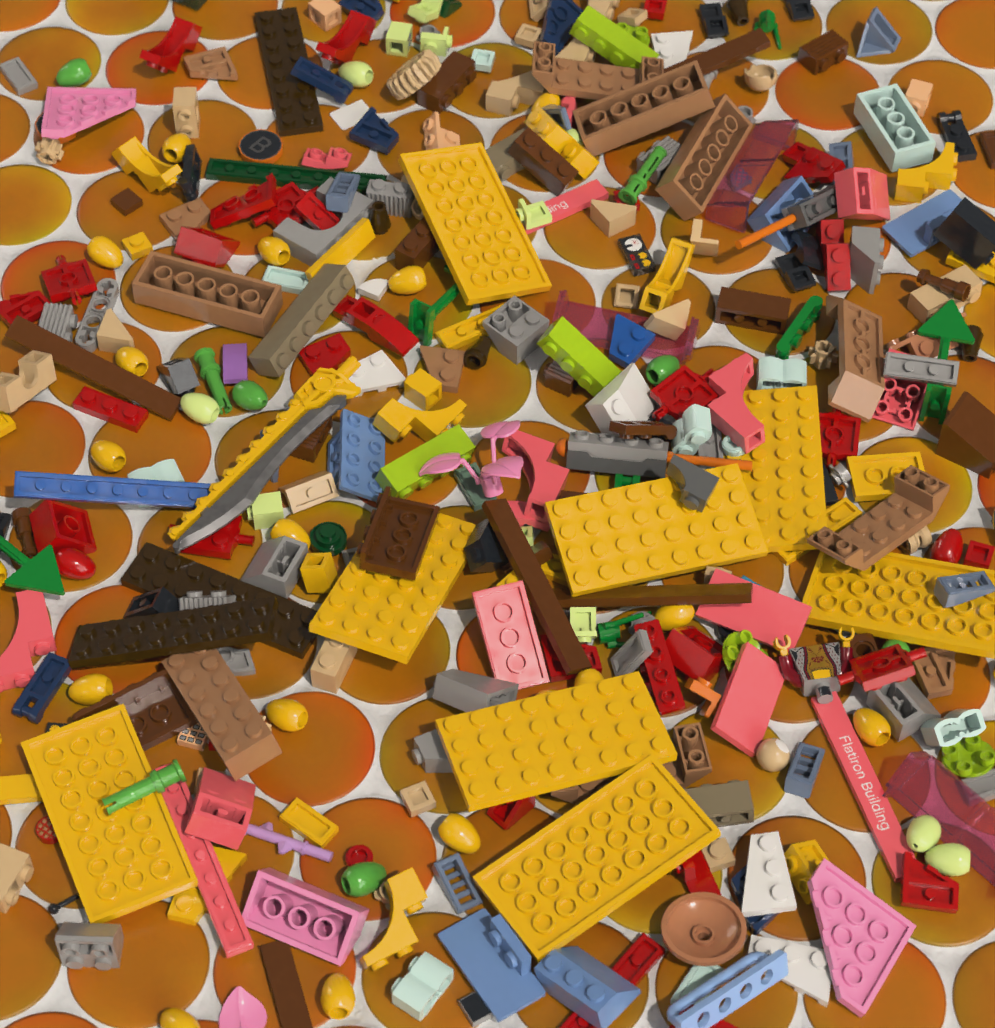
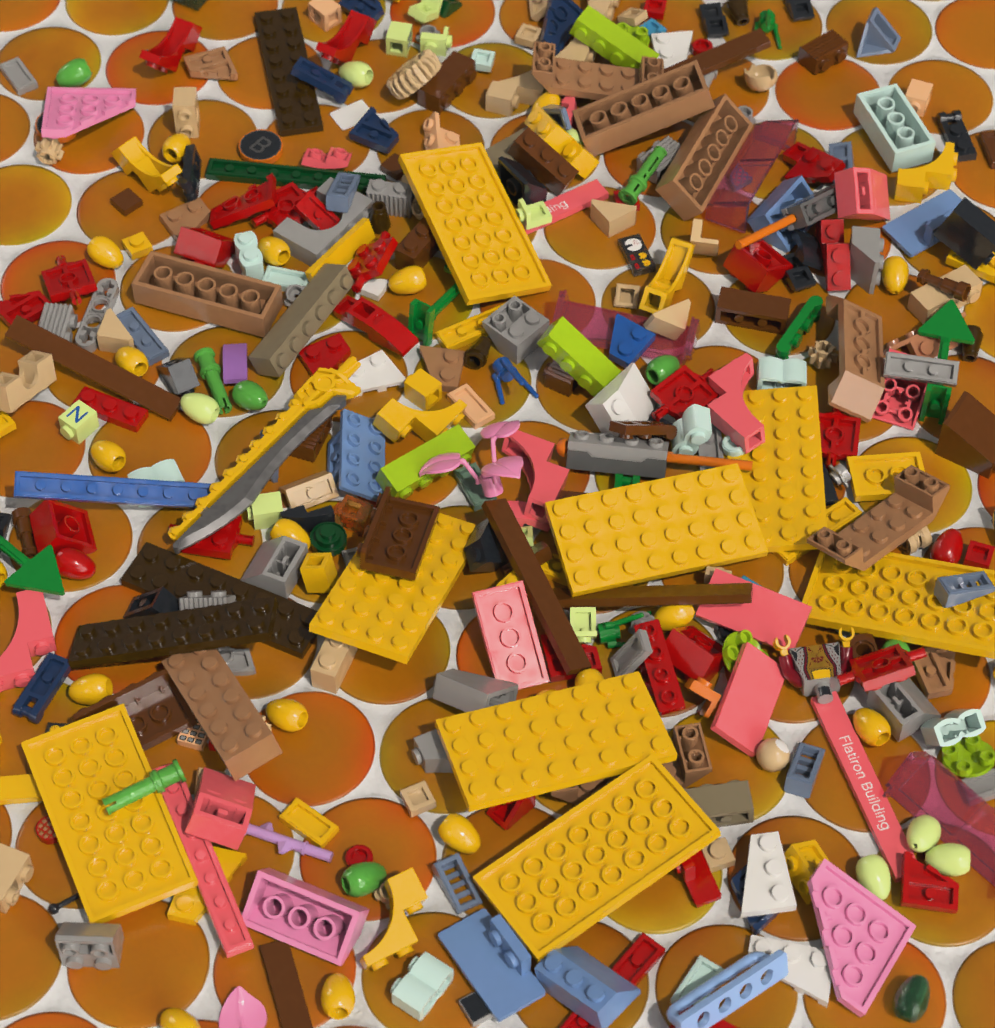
(78, 422): none -> yellowish green brick
(143, 336): none -> sand blue tile
(248, 255): none -> light aqua brick
(291, 291): none -> light grey plate
(310, 519): none -> black slope
(353, 514): none -> clear orange brick
(371, 260): none -> red plate
(392, 167): none -> reddish brown tile
(477, 411): none -> light nougat tile
(506, 371): none -> blue plant
(520, 182): none -> black slope
(653, 27): none -> dark azure tile
(694, 483): dark grey arch -> none
(700, 45): none -> red tile
(703, 917): nougat dish -> none
(757, 266): none -> red slope
(874, 875): none -> yellowish green animal
(895, 274): none -> yellow animal
(912, 998): none -> clear green animal

